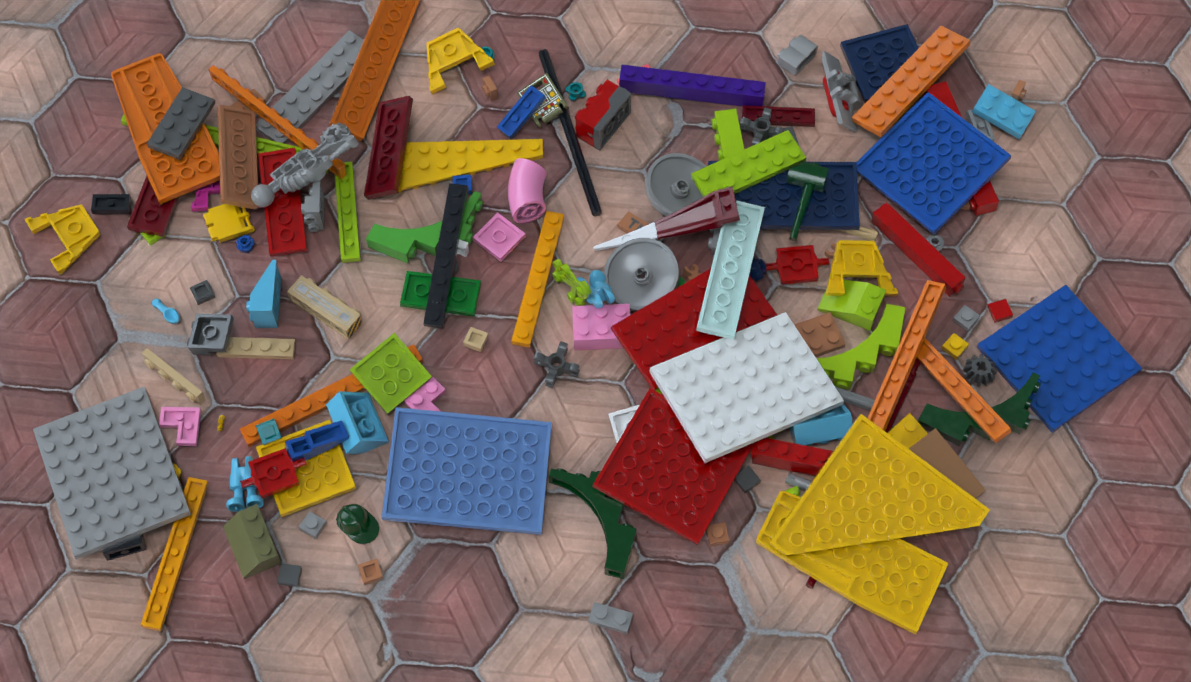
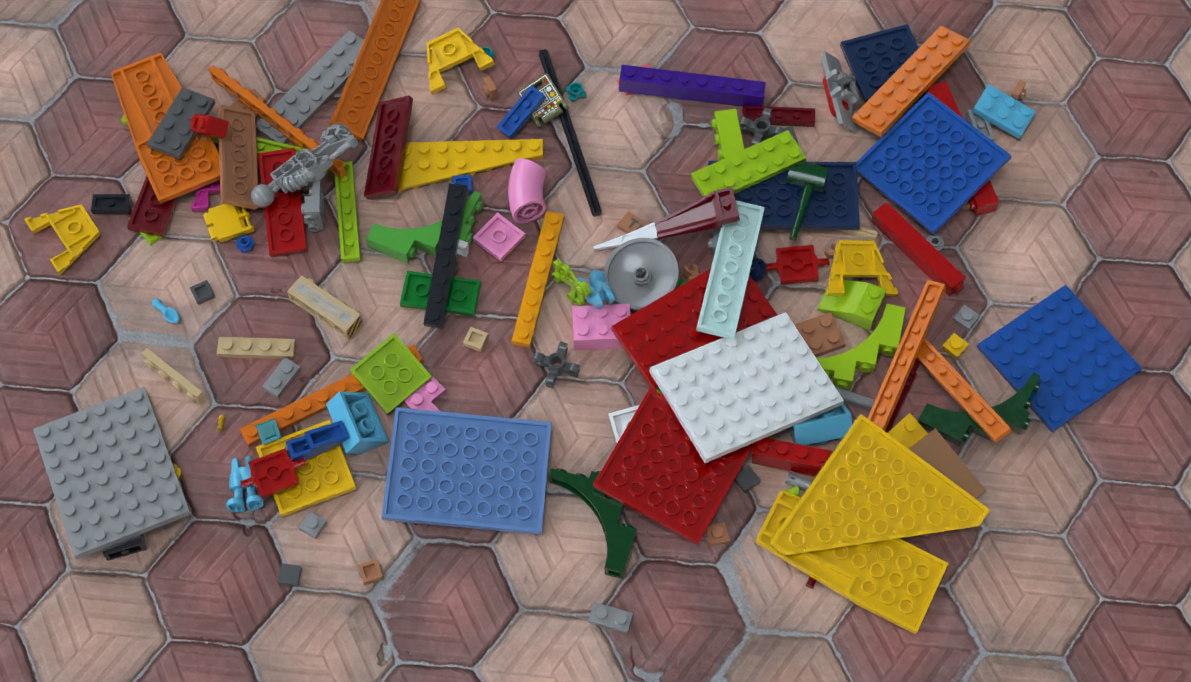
(174, 557): light orange plate -> none
(186, 420): bright pink plate -> none
(209, 125): none -> red brick
(210, 333): dark grey plate -> none
(251, 542): olive slope -> none
(265, 298): medium azure slope -> none
(281, 378): none -> light grey plate
(357, 523): dark green piece -> none
(603, 114): piece -> none
(670, 182): light grey dish -> none
(797, 54): light grey brick -> none
(972, 370): dark grey gear -> none
(1000, 310): red tile -> none

